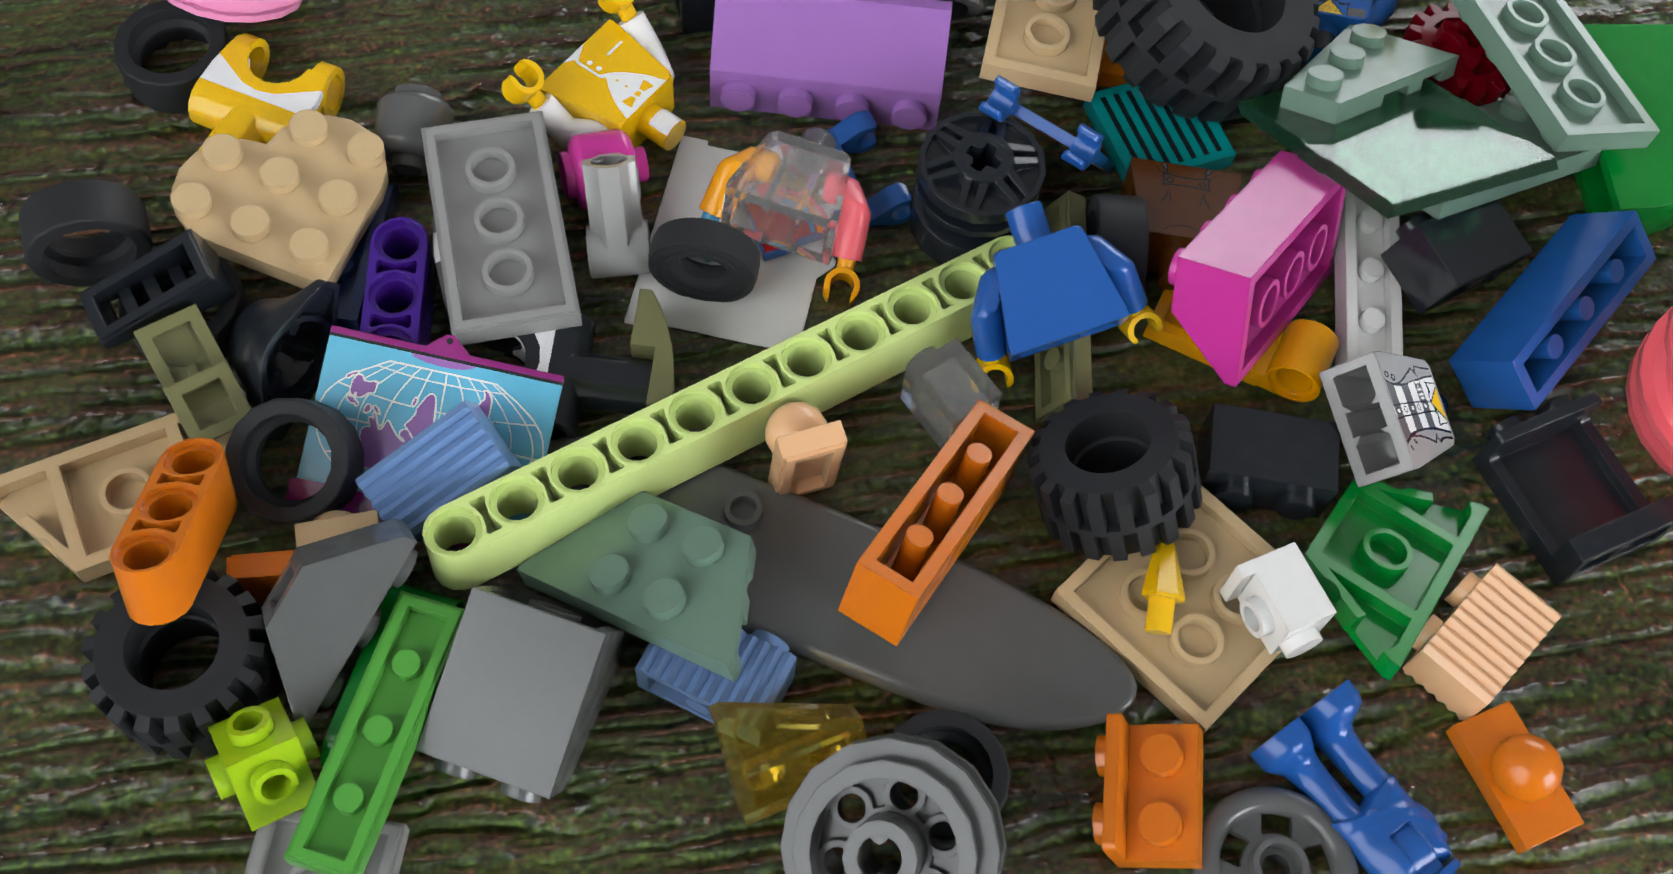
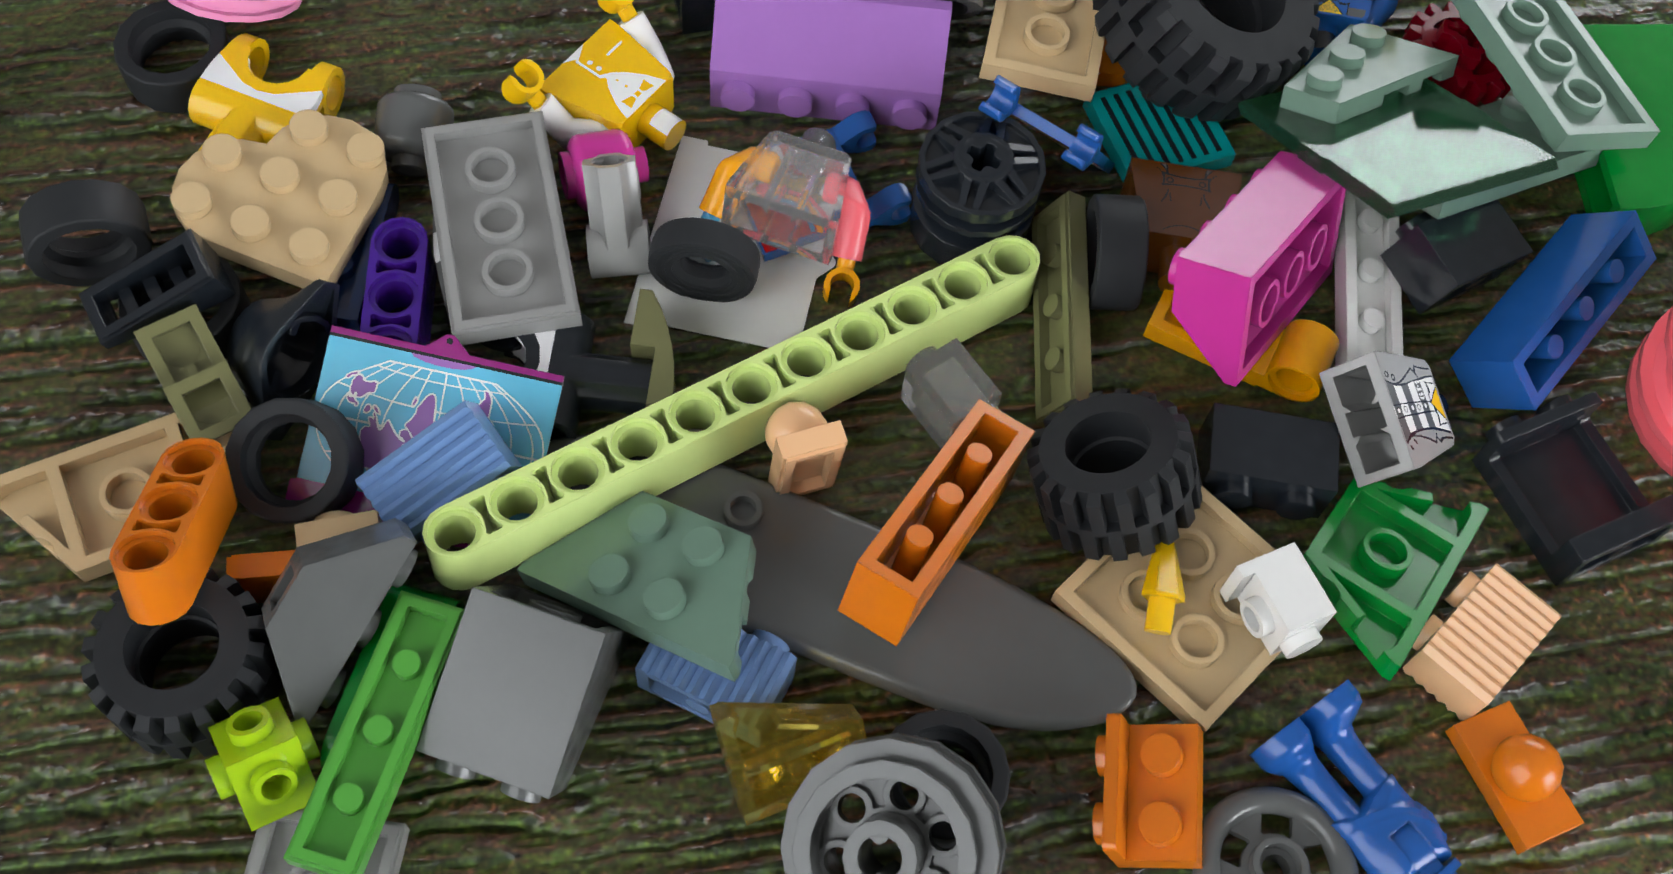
(1052, 292): blue torso -> none

